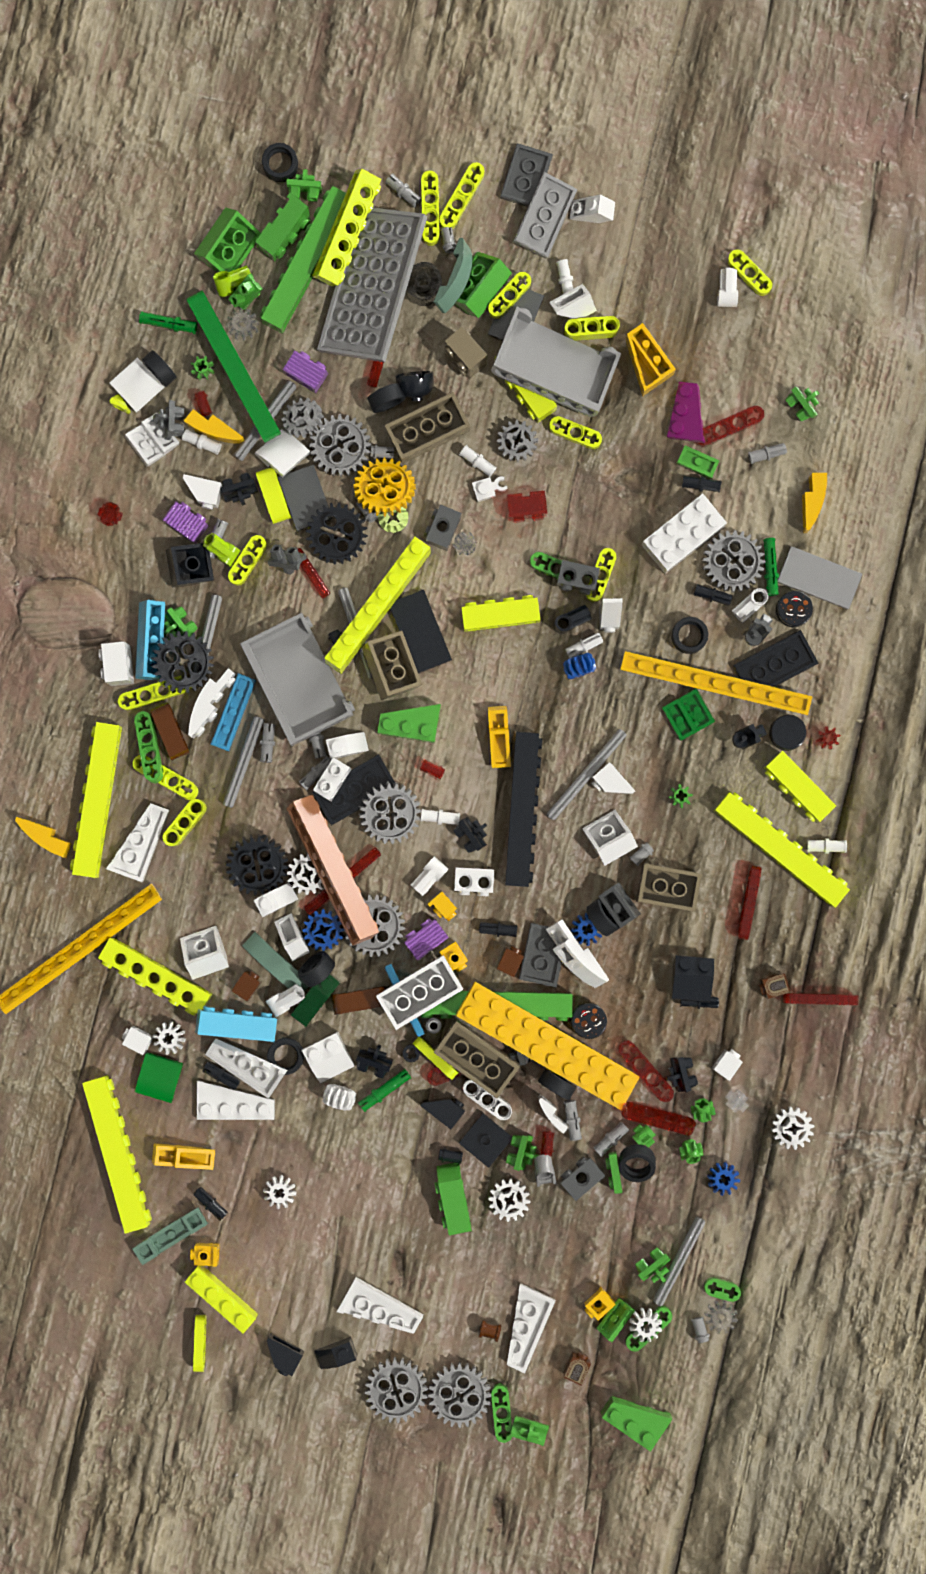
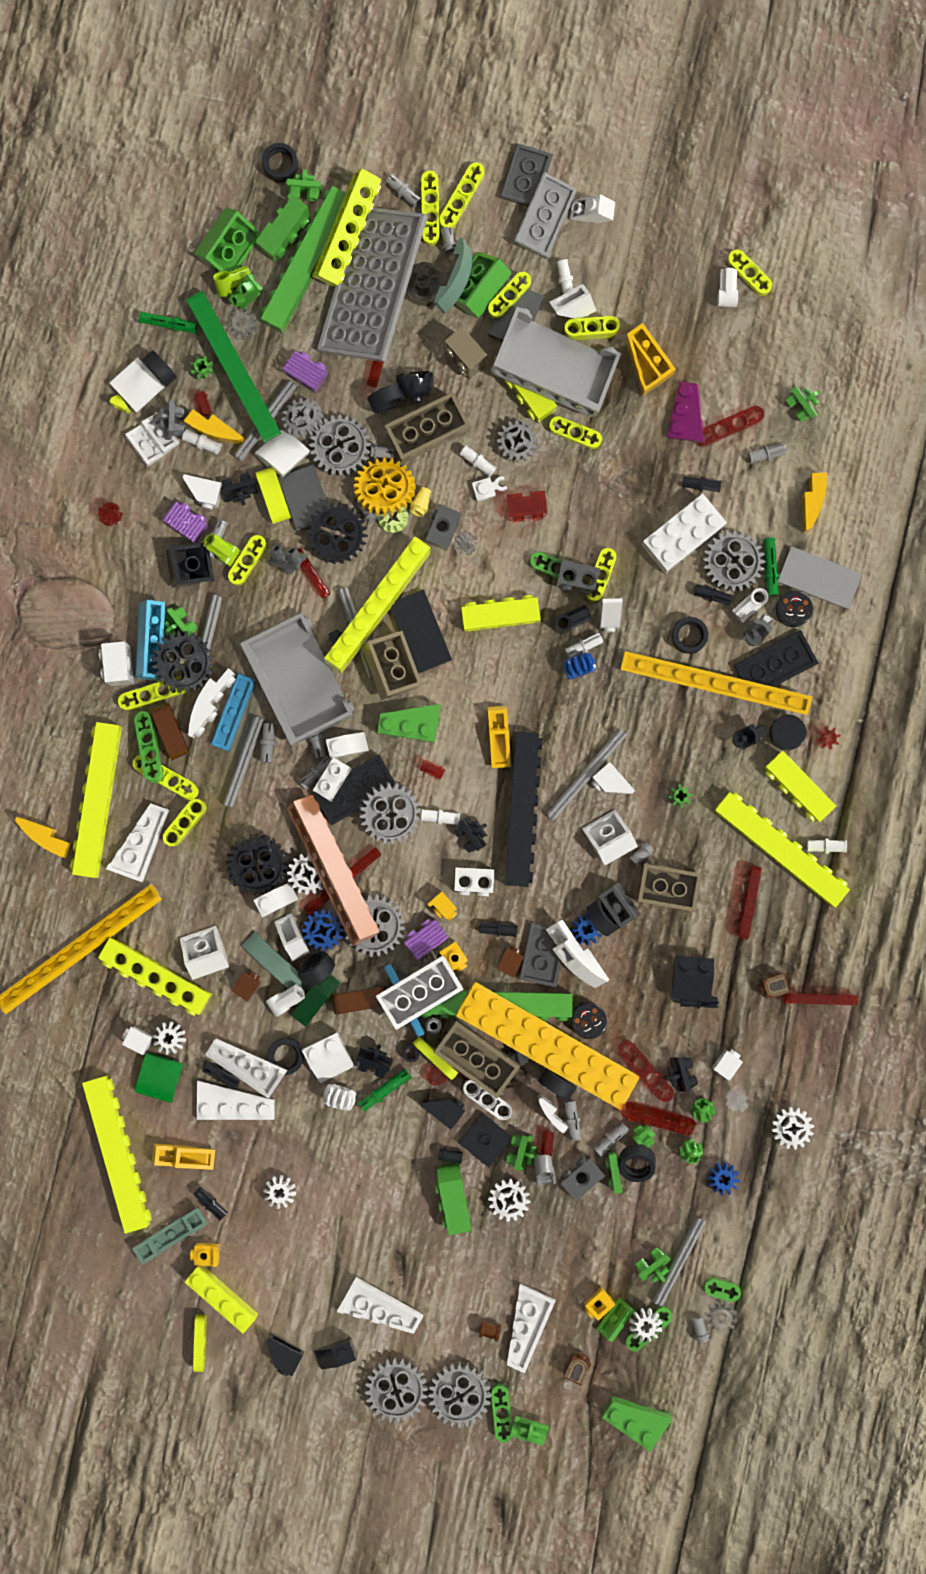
(236, 1025): medium azure brick -> none
(420, 503): none -> light yellow cone
(432, 872): white piece -> none
(689, 714): green slope -> none
(698, 462): bright green plate -> none

